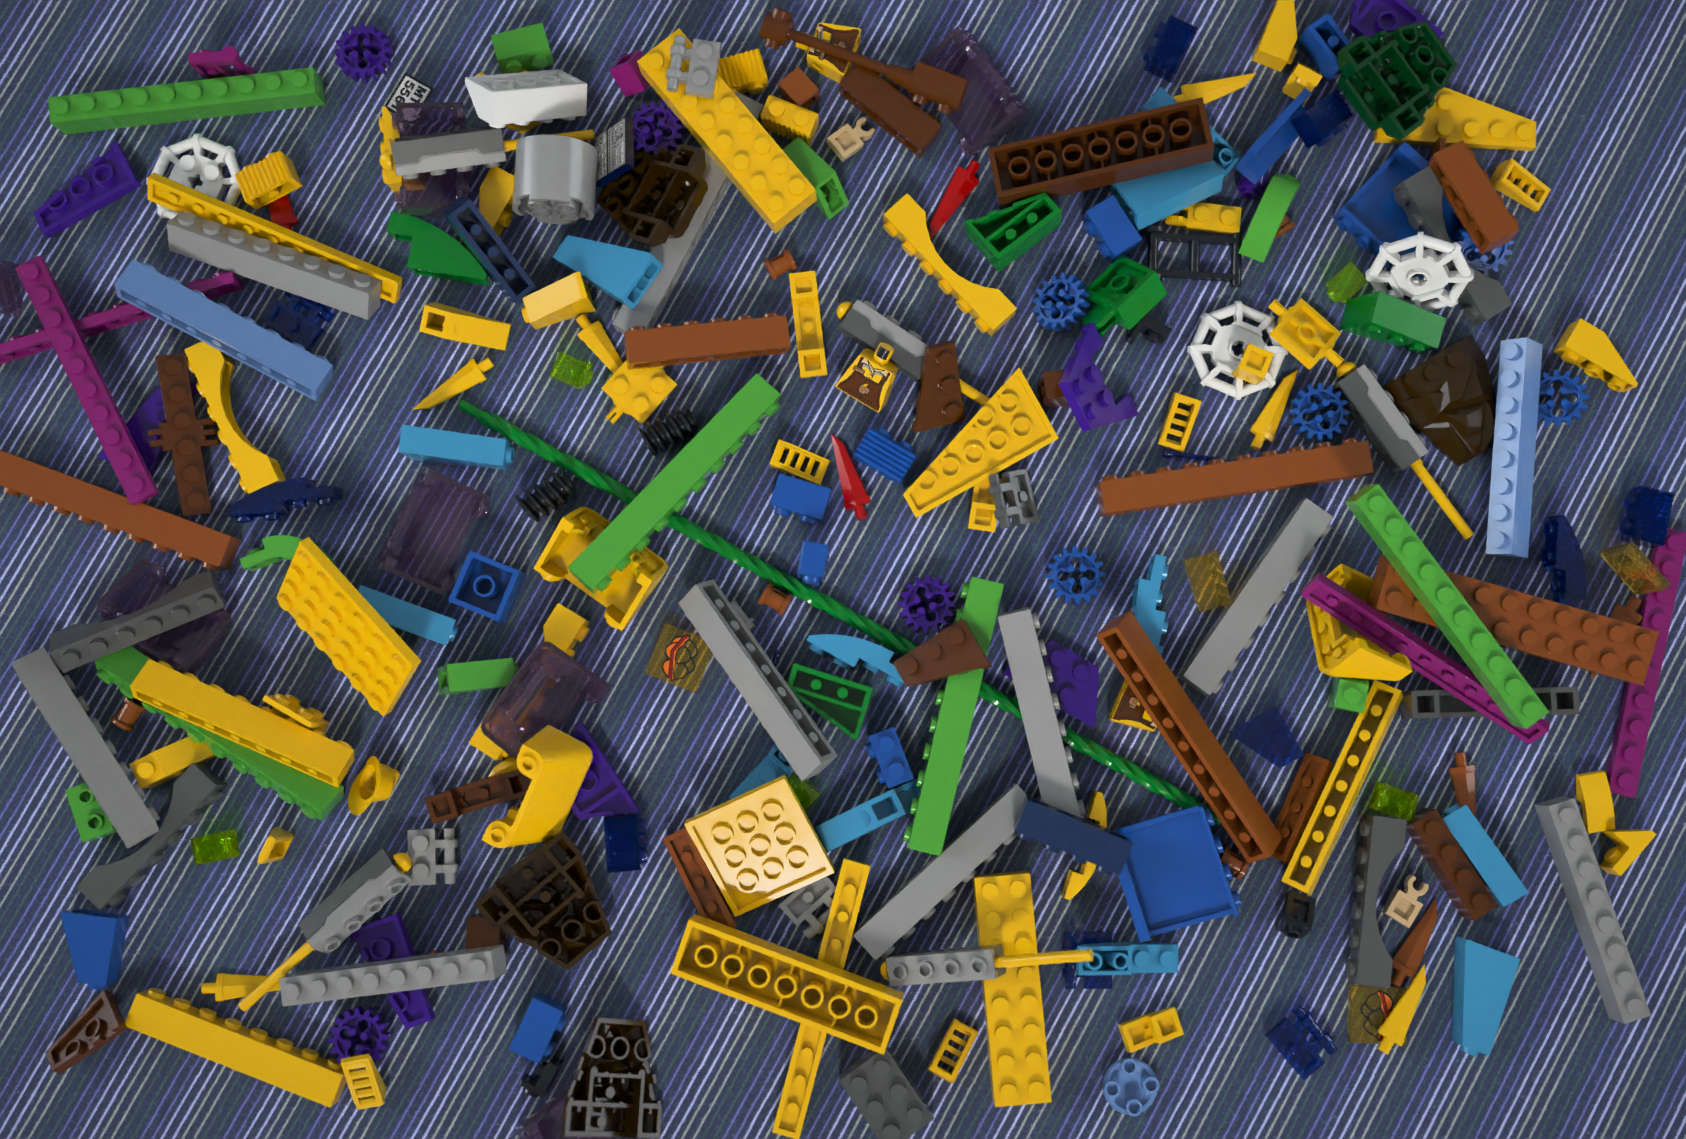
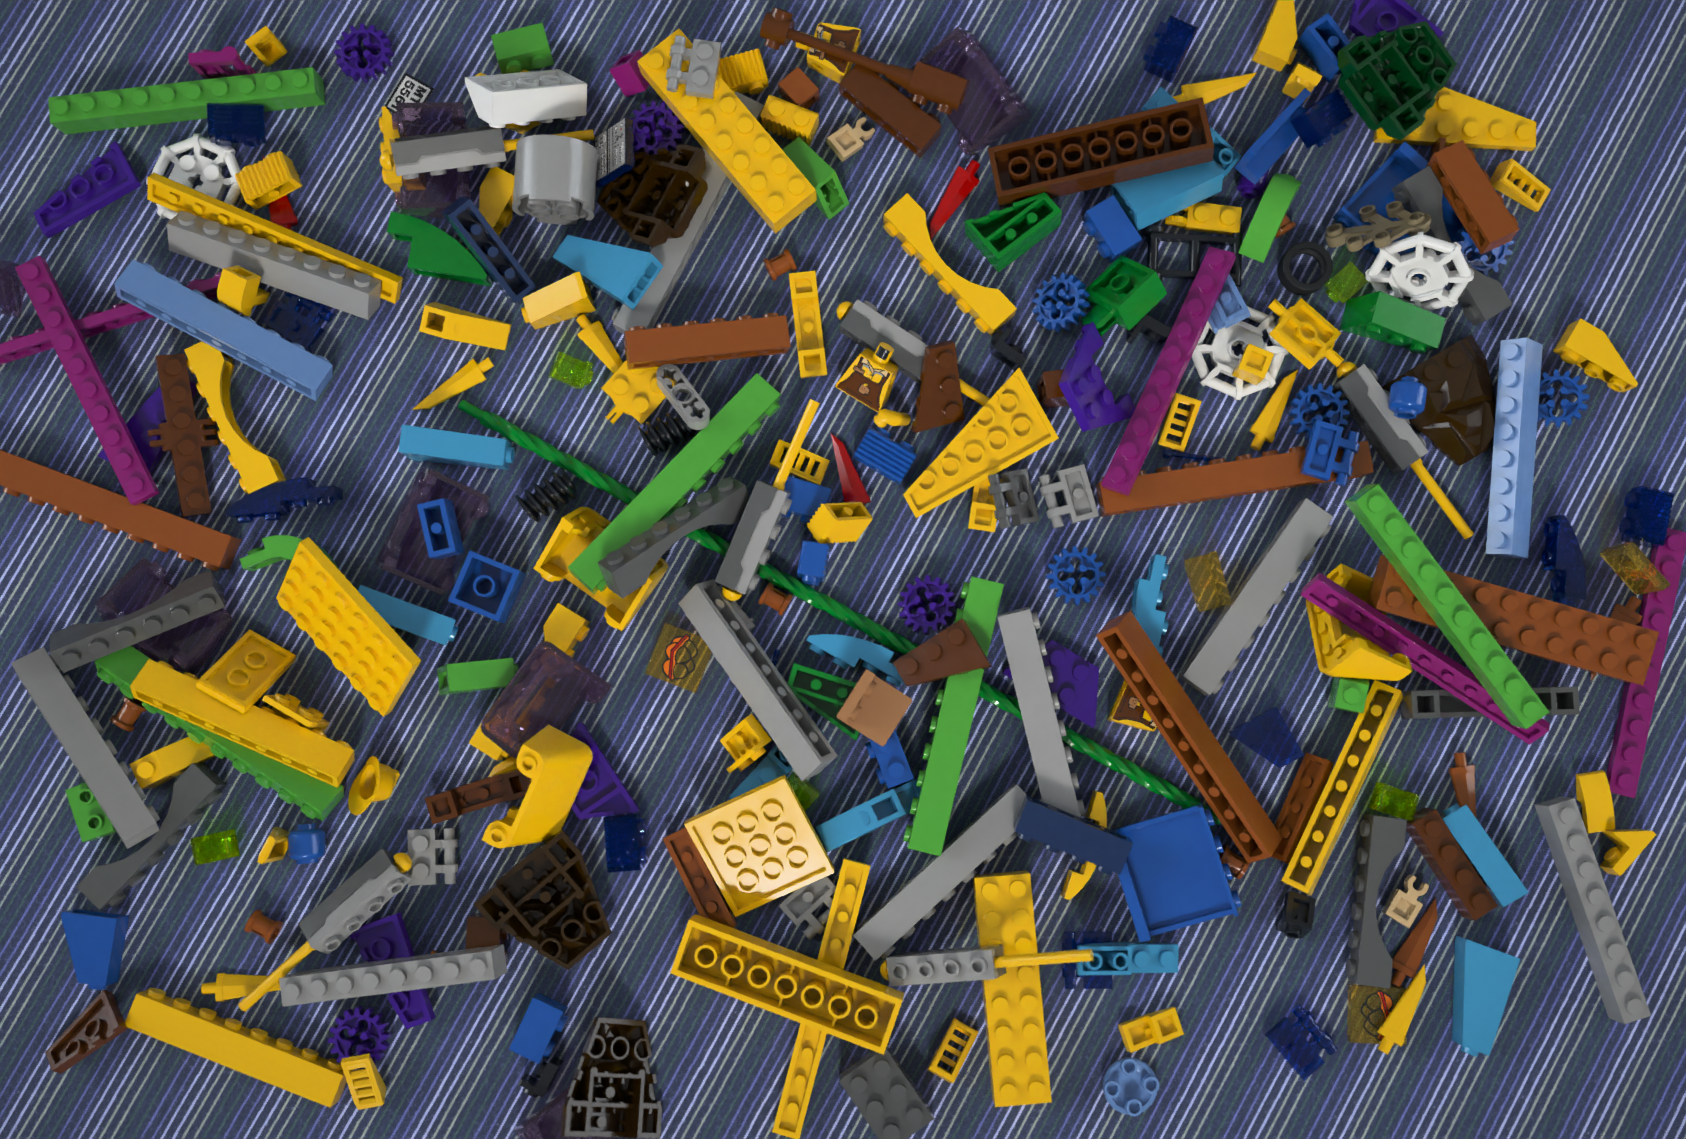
(236, 124): none -> clear blue brick
(240, 290): none -> yellow brick
(246, 671): none -> yellow tile
(263, 926): none -> dark orange bush
(266, 46): none -> yellow slope
(306, 844): none -> blue head
(440, 528): none -> blue brick
(632, 563): none -> dark grey arch
(683, 408): none -> light grey beam
(745, 743): none -> yellow bracket
(760, 522): none -> piece
(839, 522): none -> yellow brick
(874, 708): none -> medium nougat bracket
(892, 418): none -> yellow arm
(1008, 354): none -> black bracket
(1076, 493): none -> light grey plate
(1168, 371): none -> magenta plate
(1228, 308): none -> medium blue plate
(1312, 249): none -> black tyre
(1322, 450): none -> blue plate
(1379, 230): none -> dark tan plant
(1407, 398): none -> blue head

